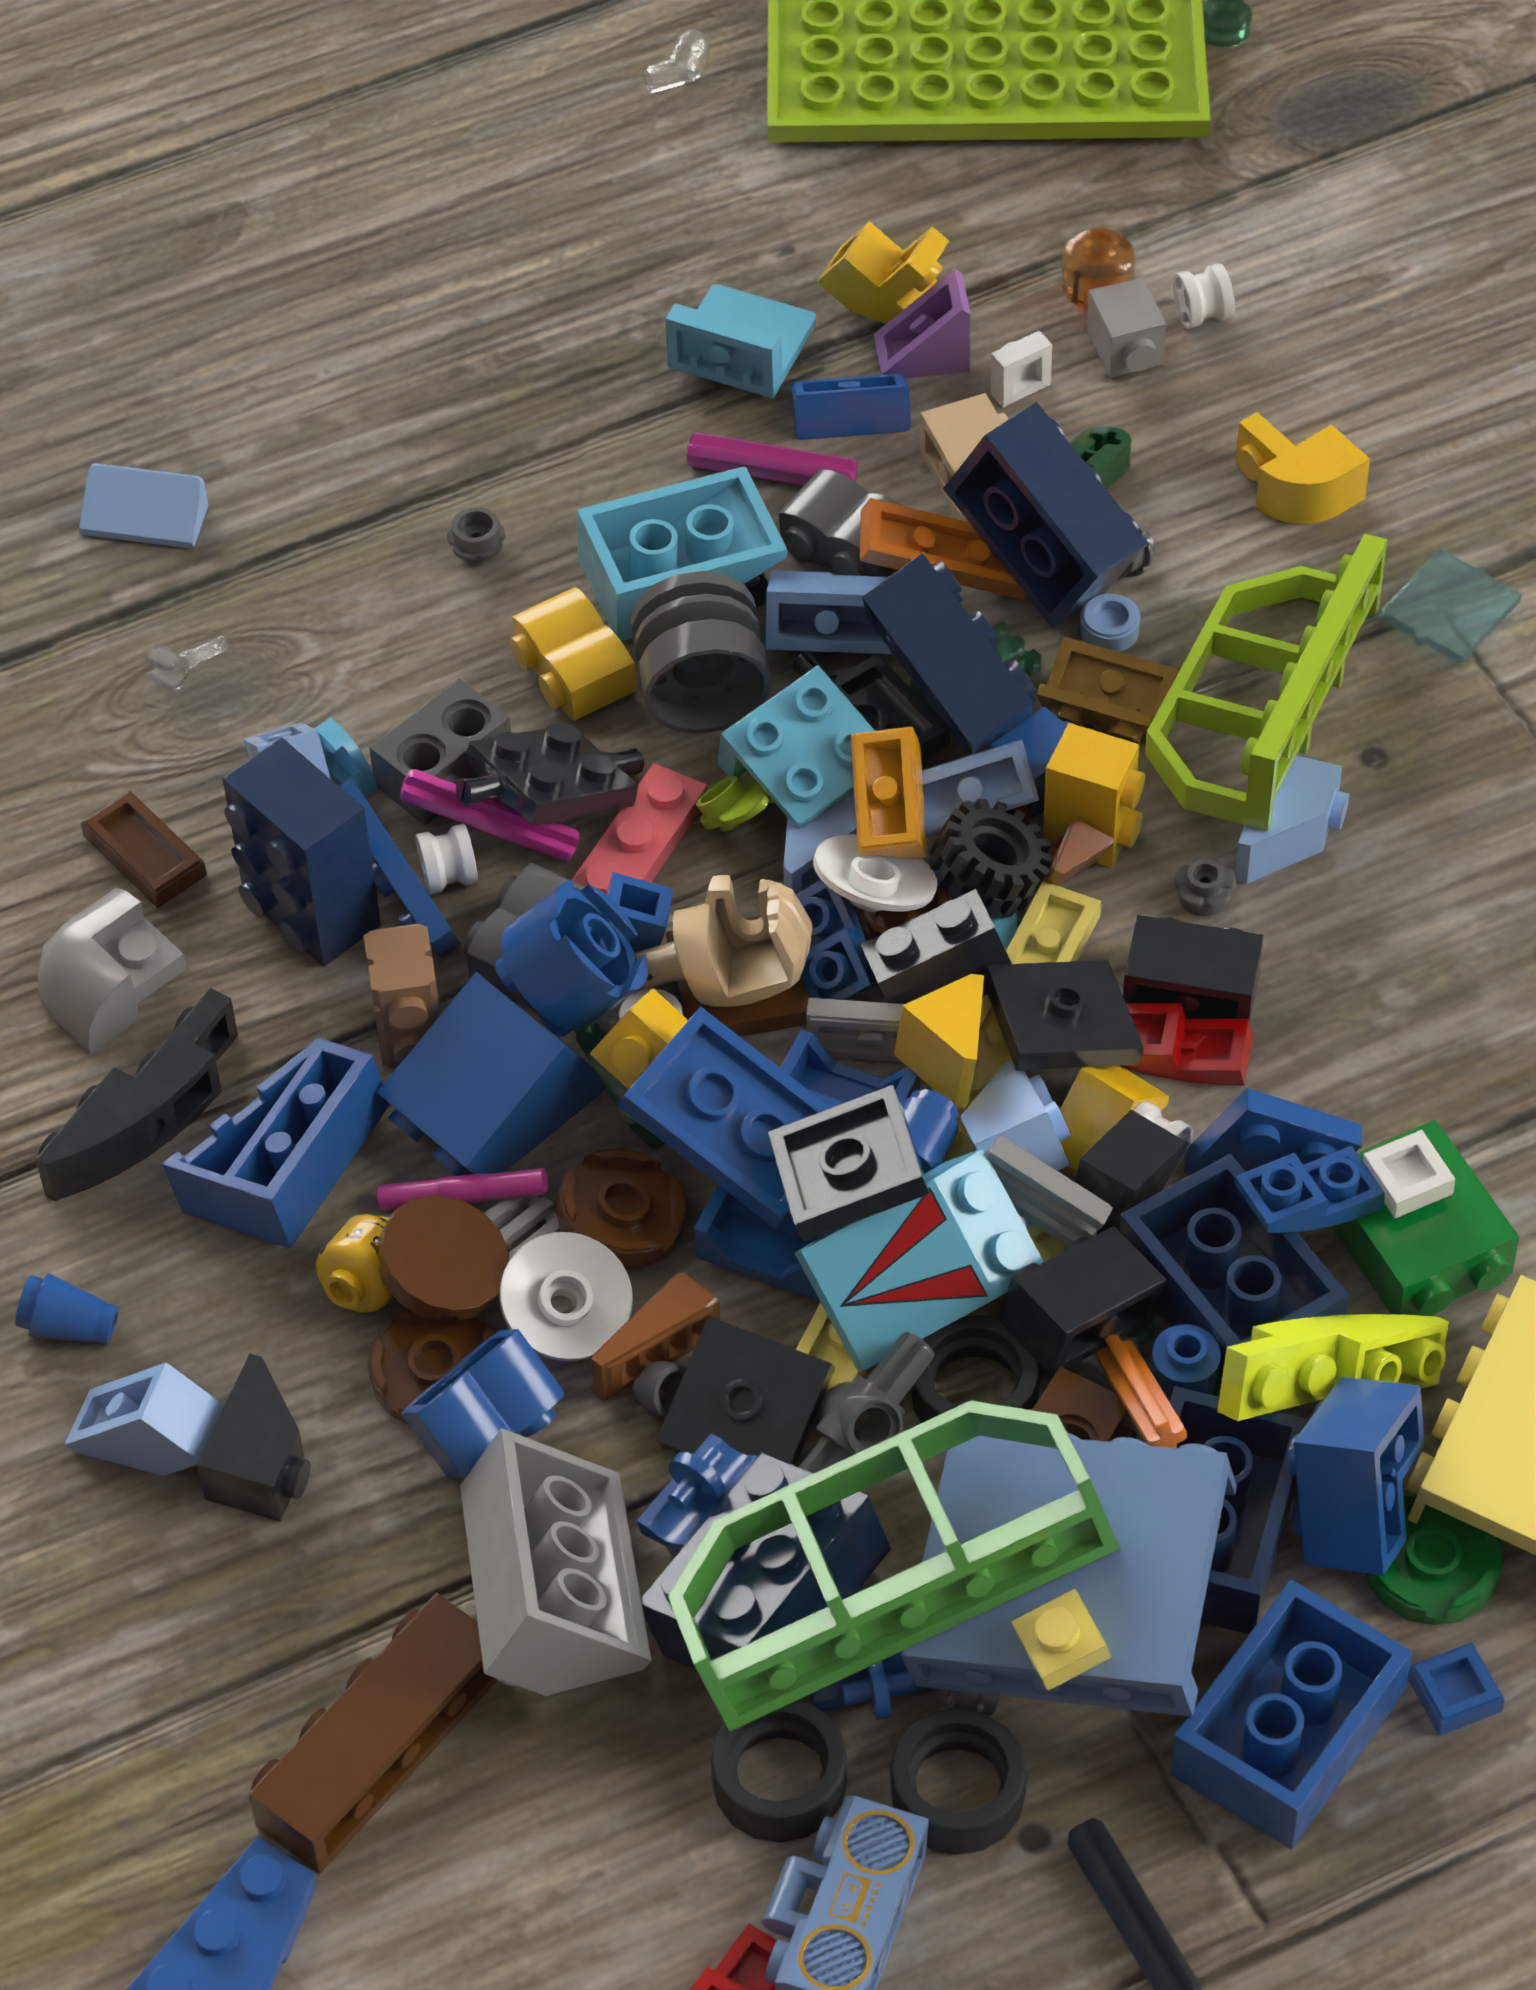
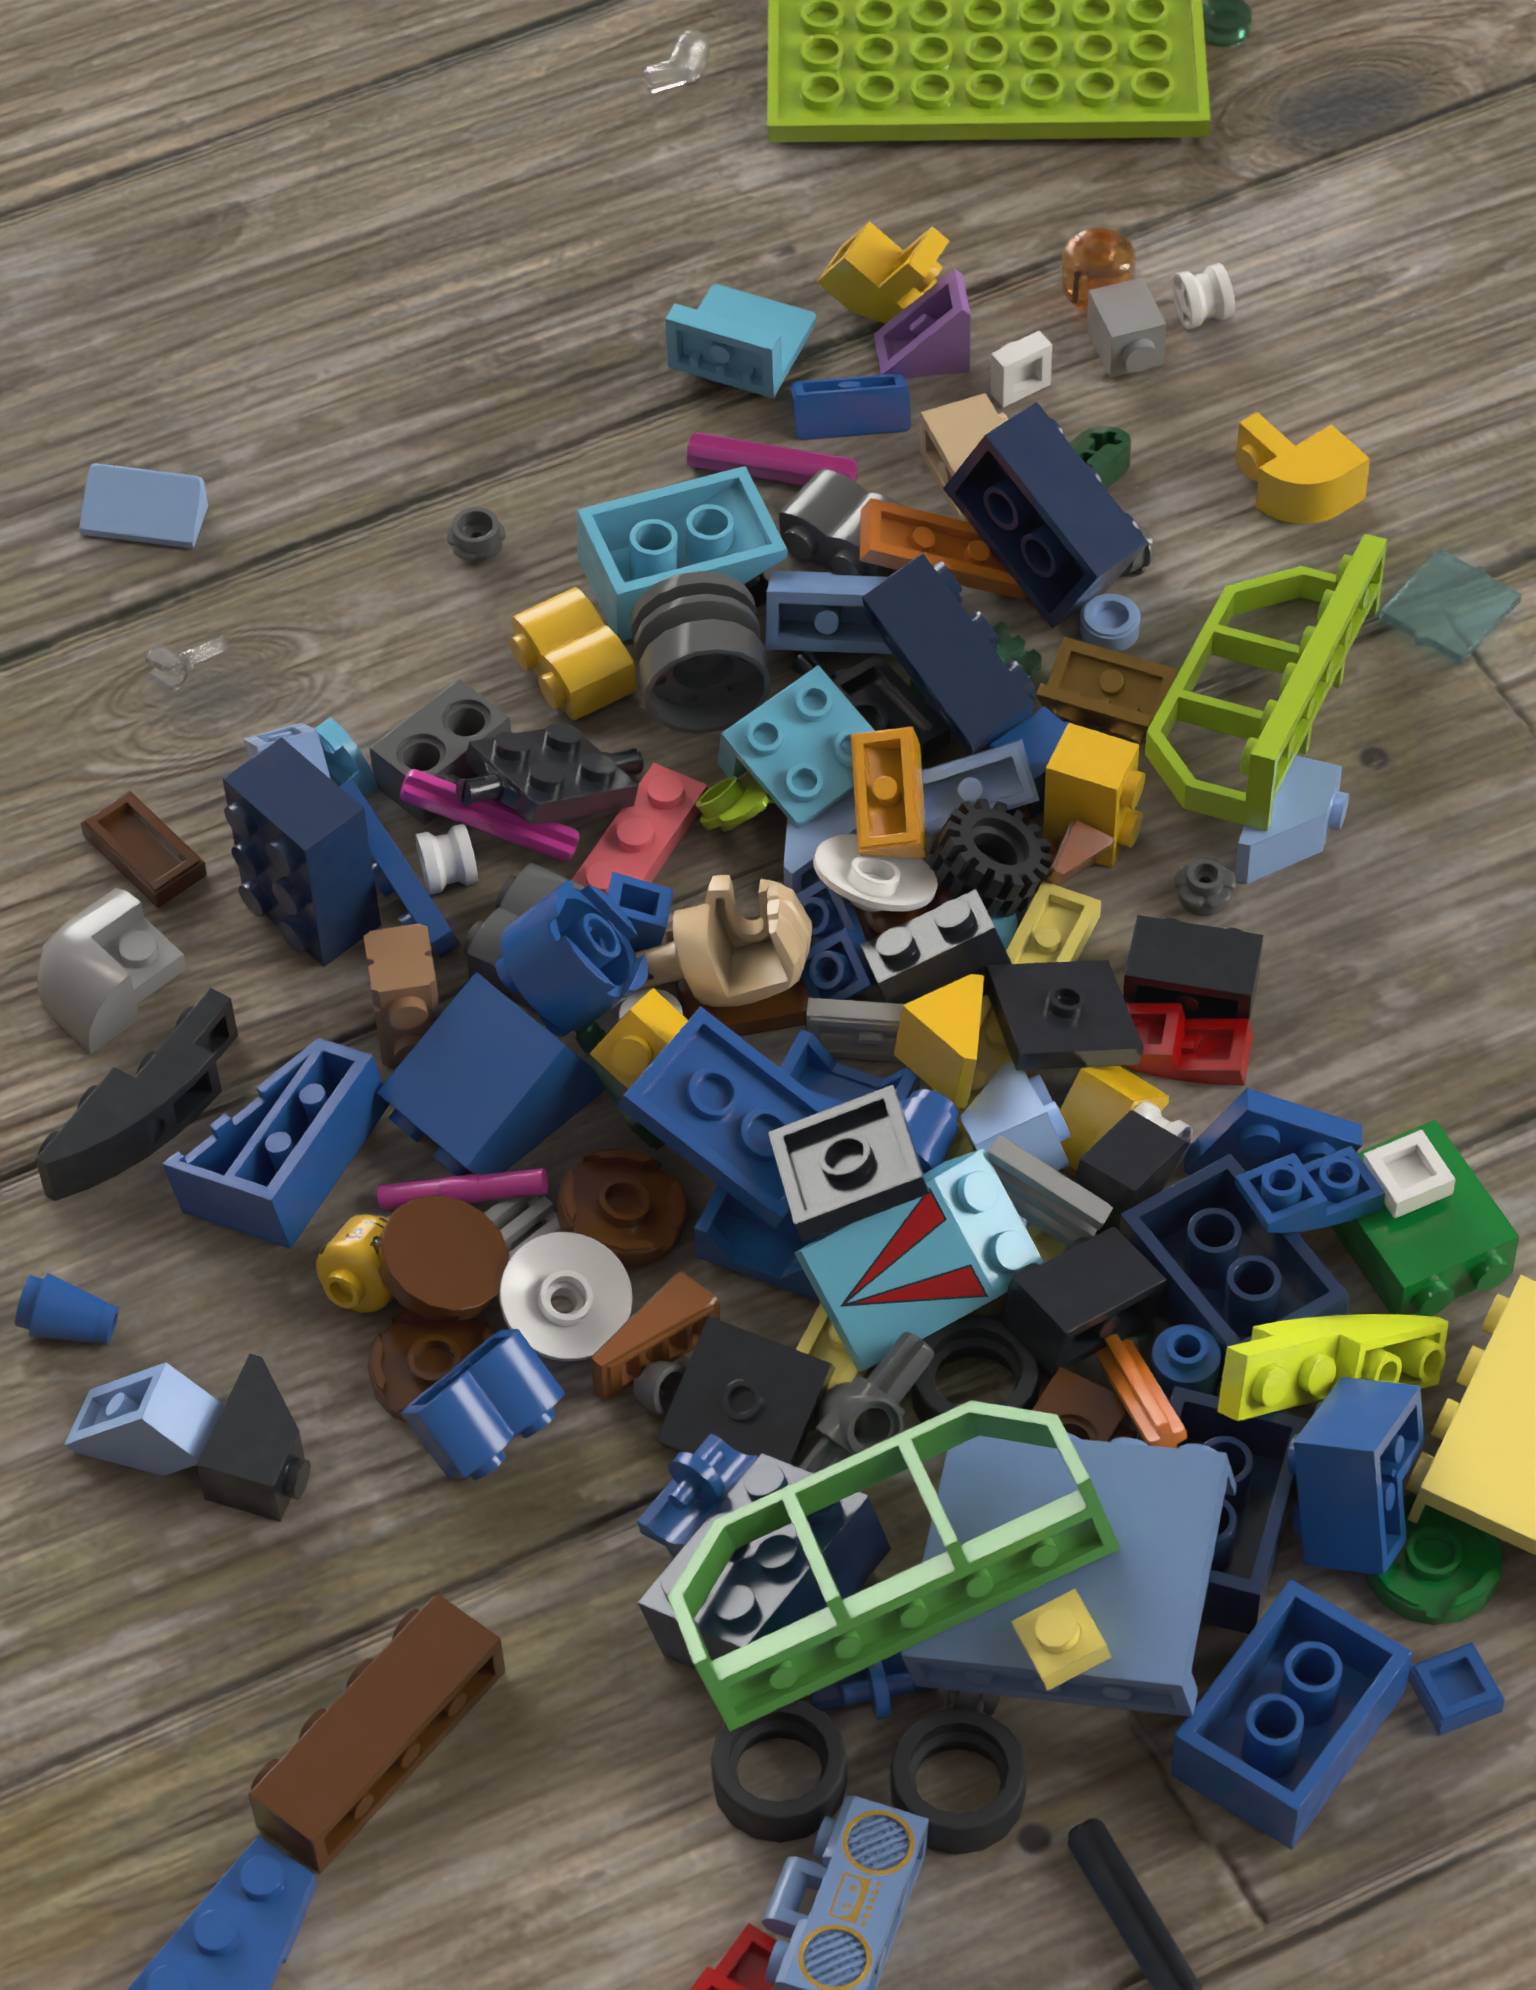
(551, 1568): light grey slope -> none

